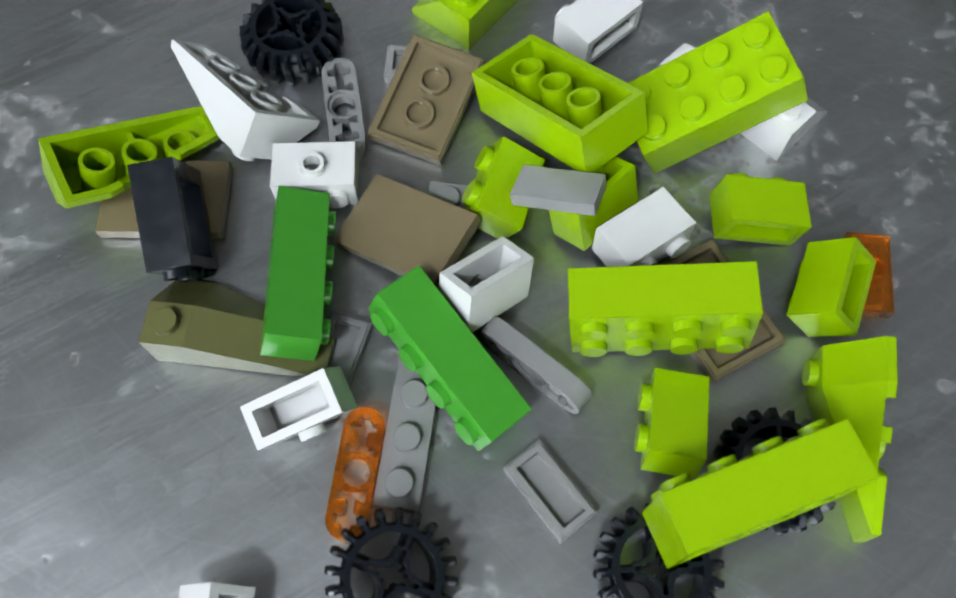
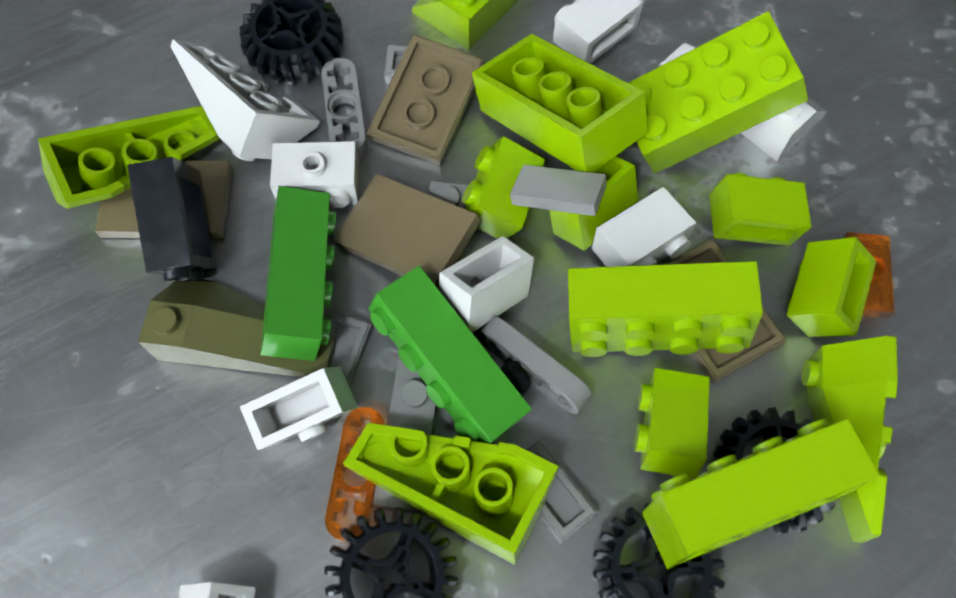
(467, 485): none -> lime wedge
(516, 376): none -> black piece

